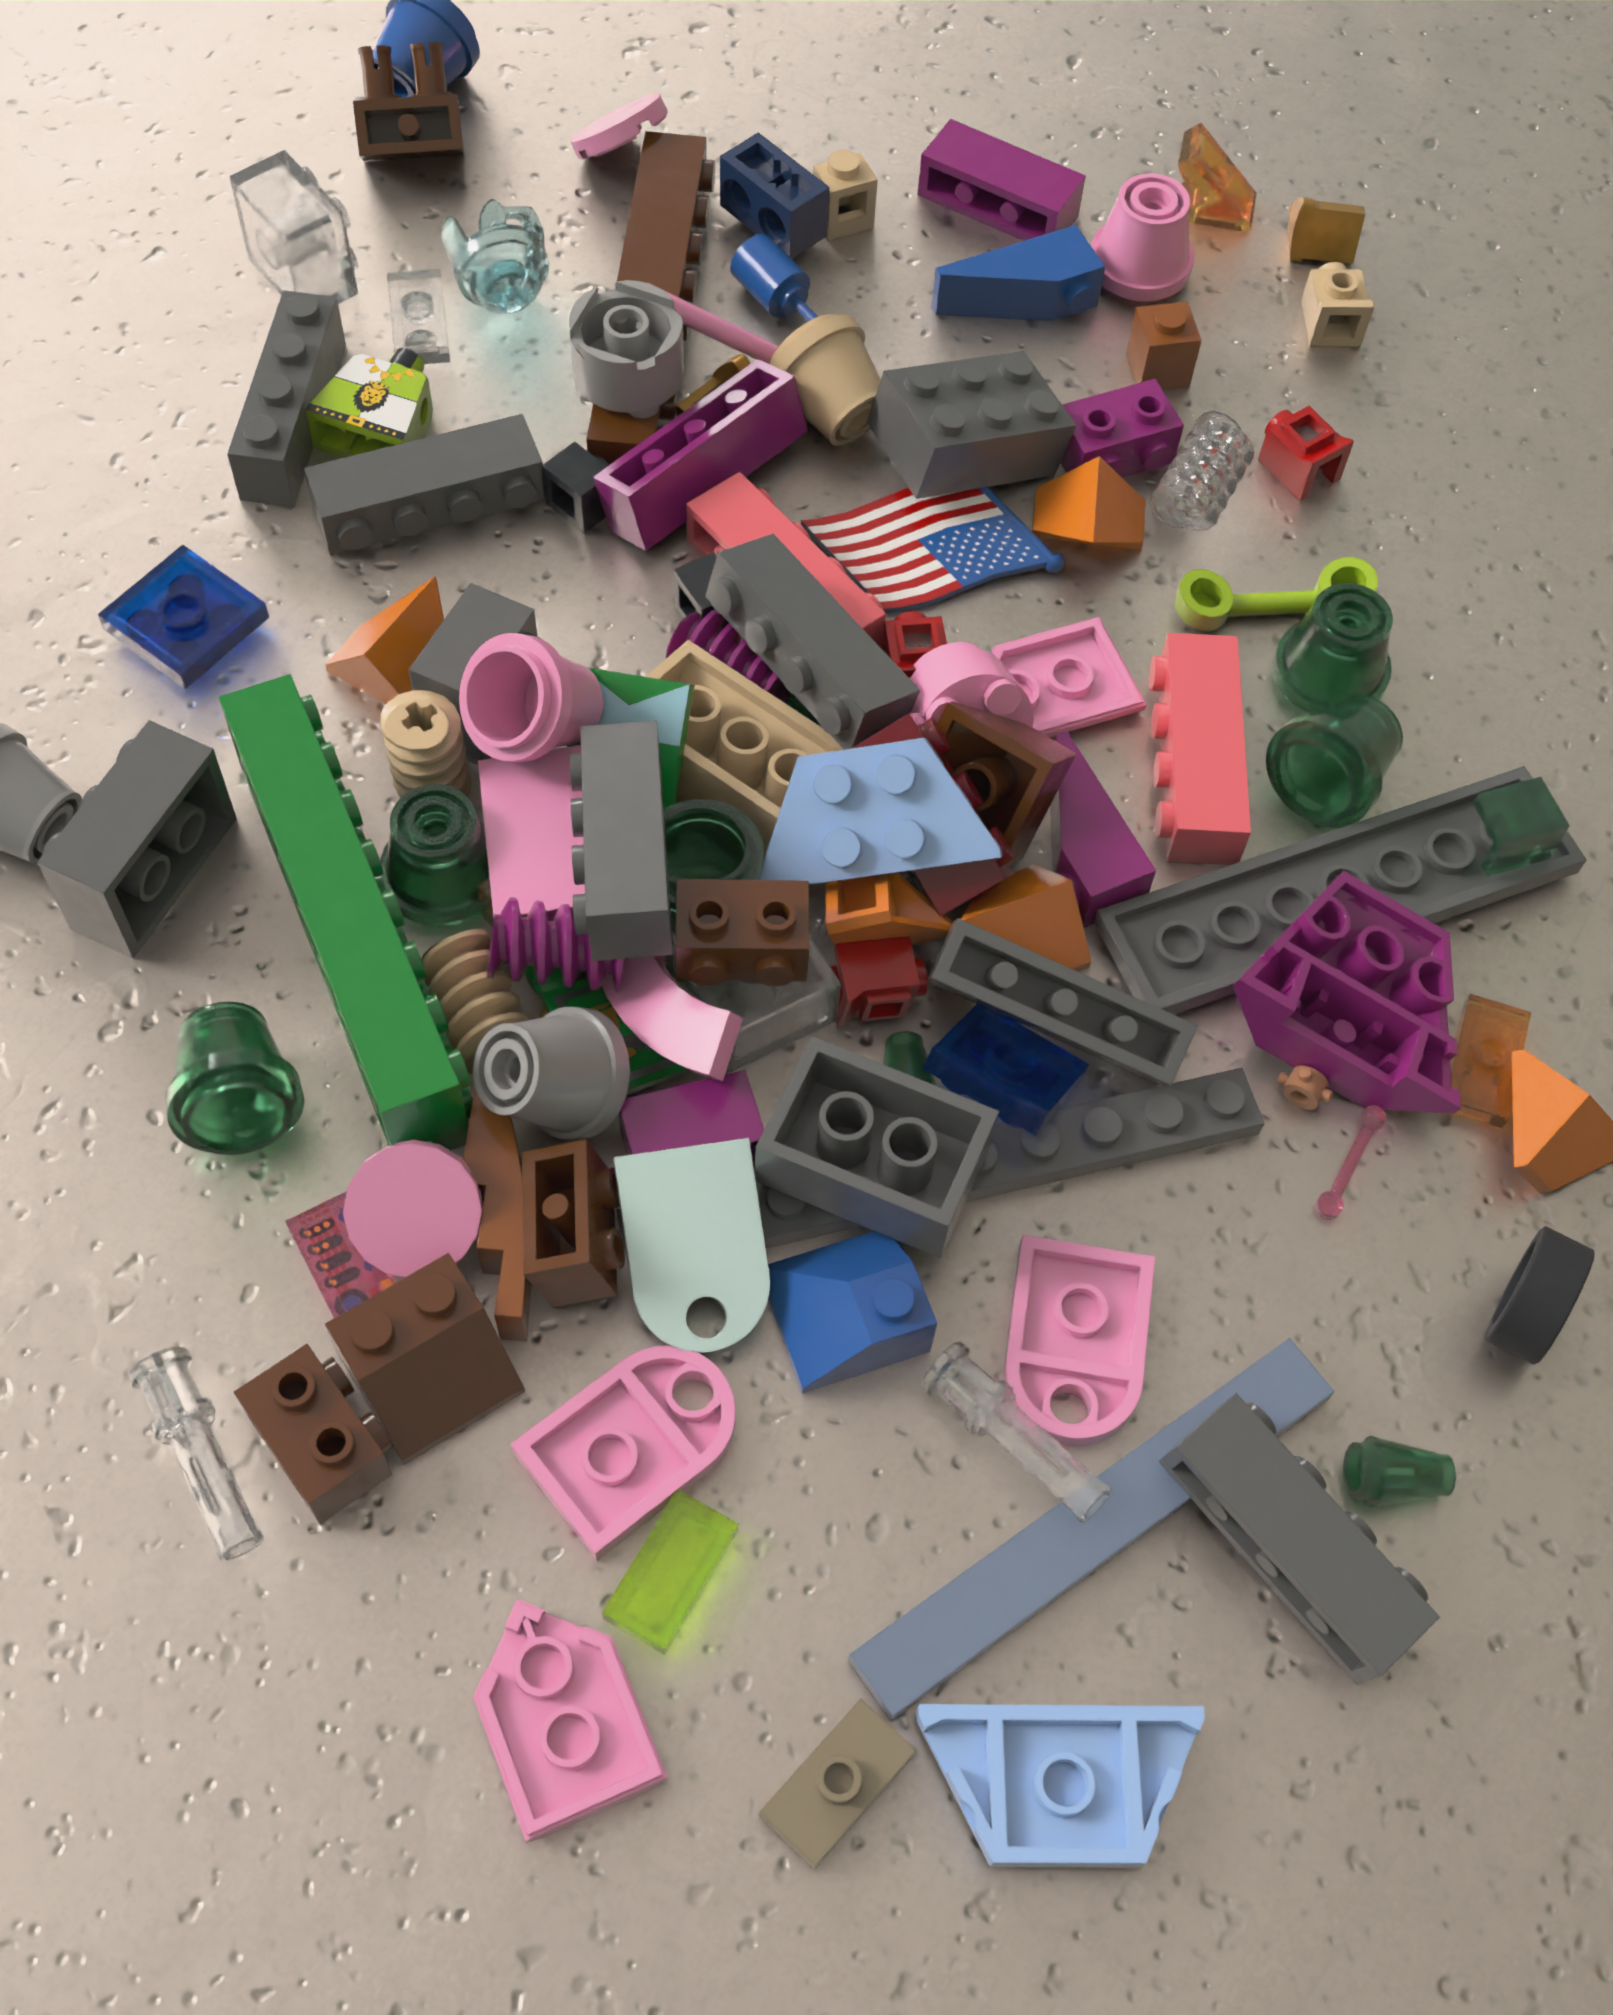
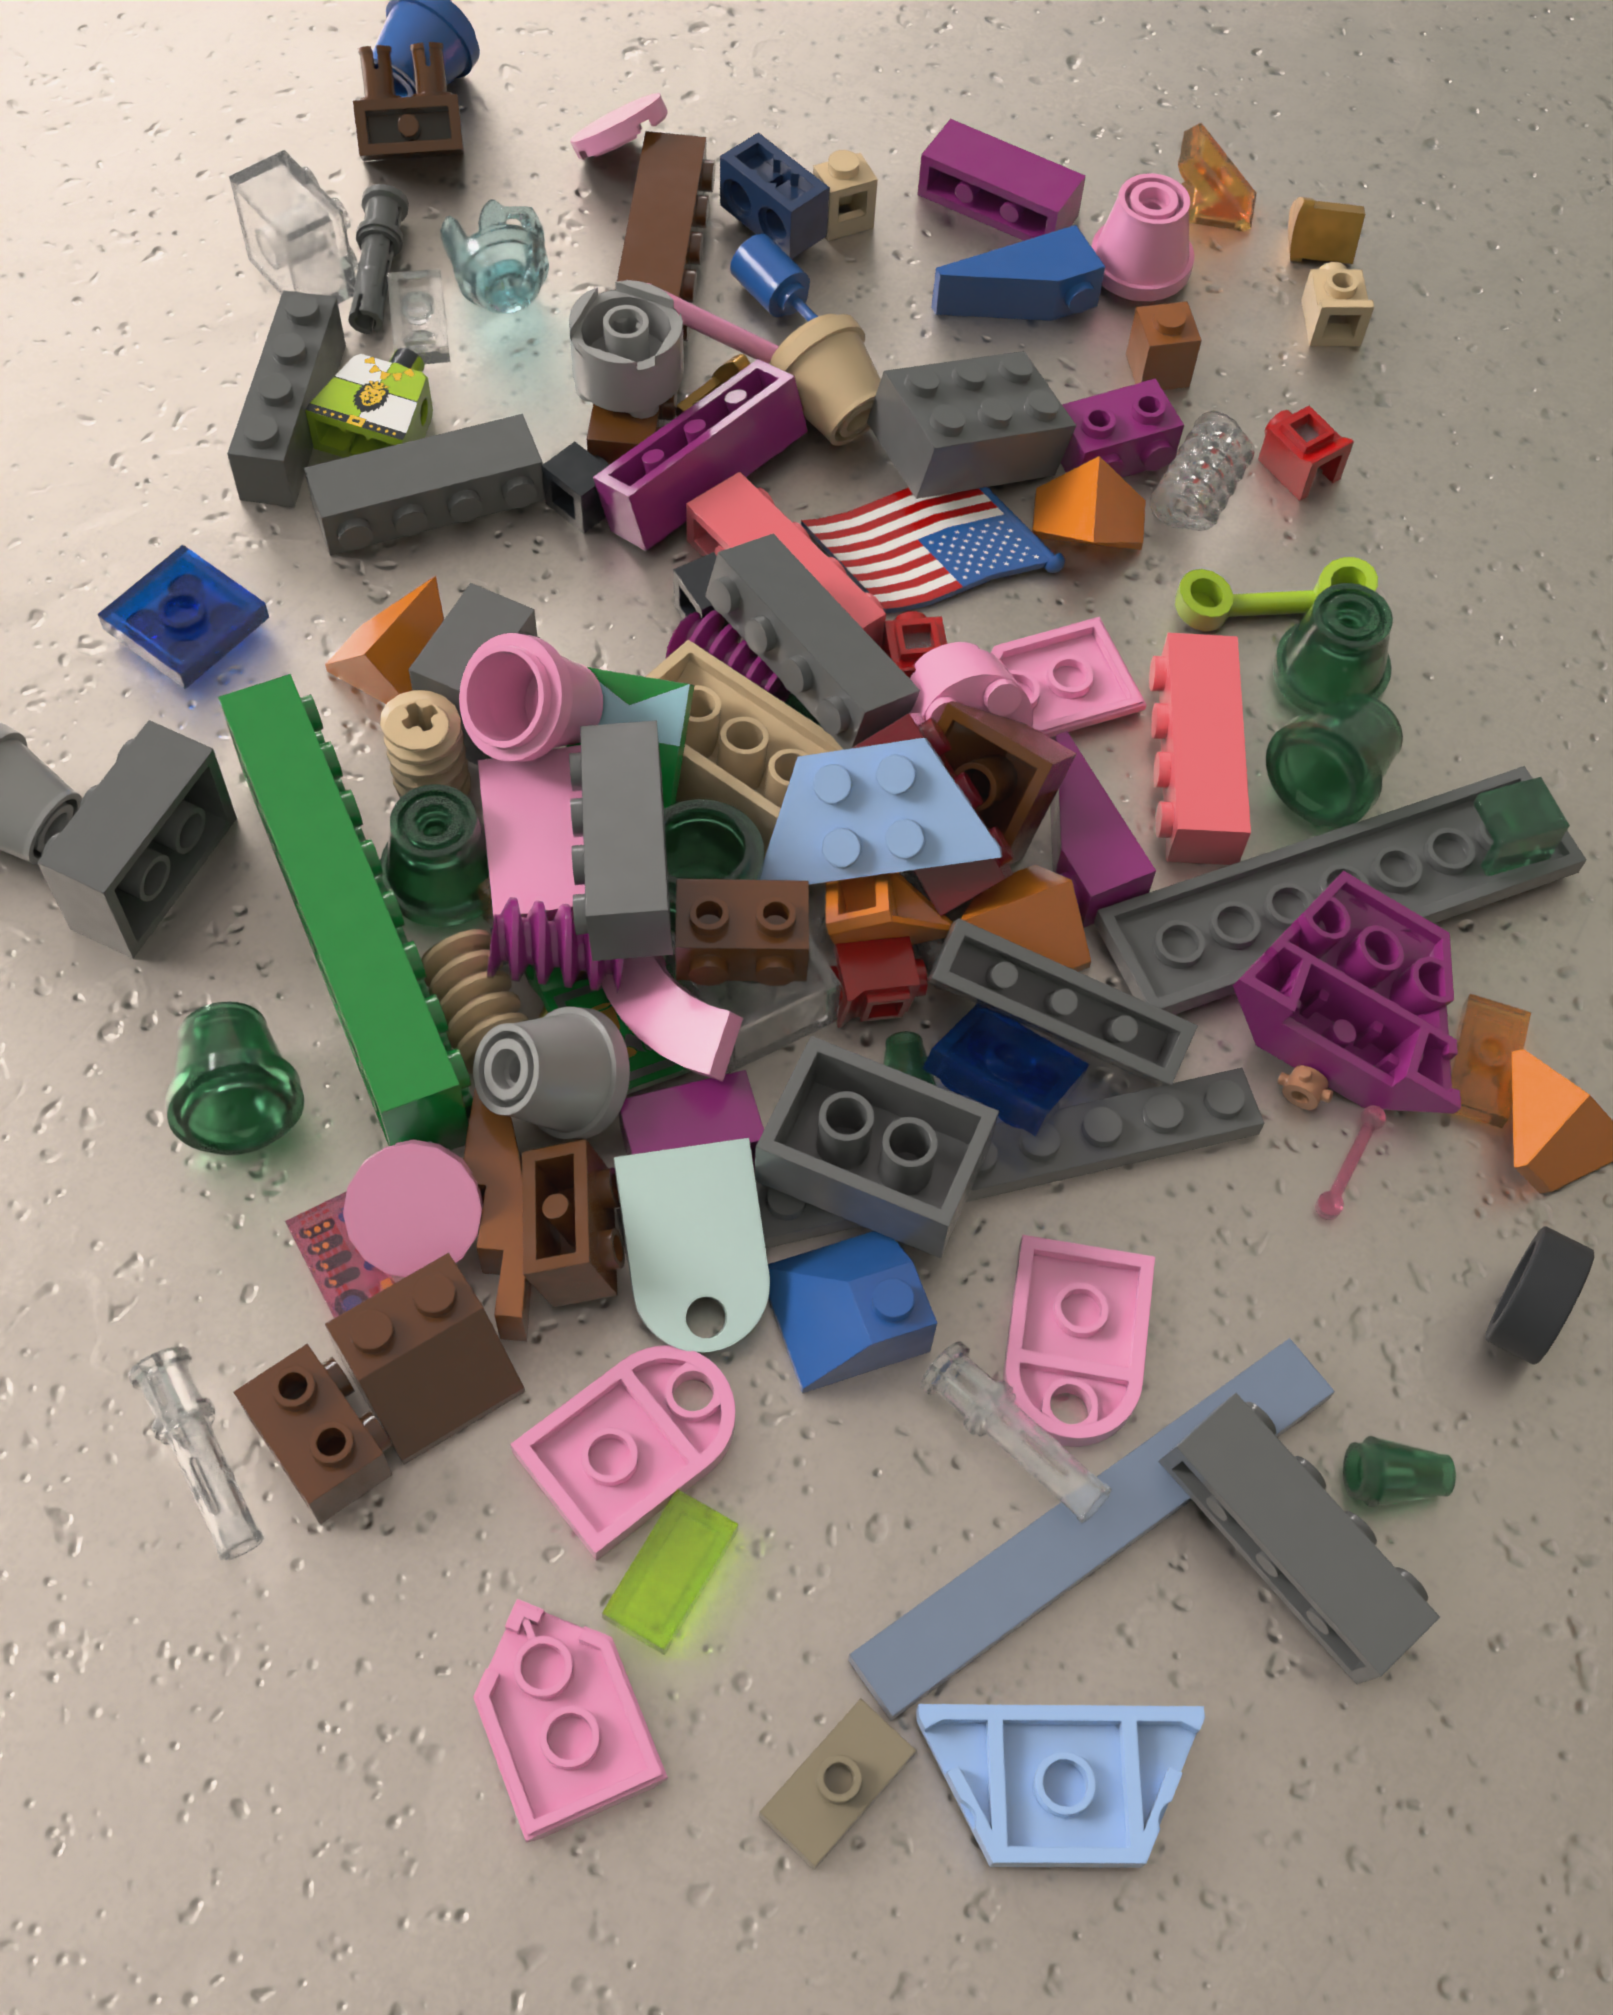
(379, 242): none -> dark grey pin

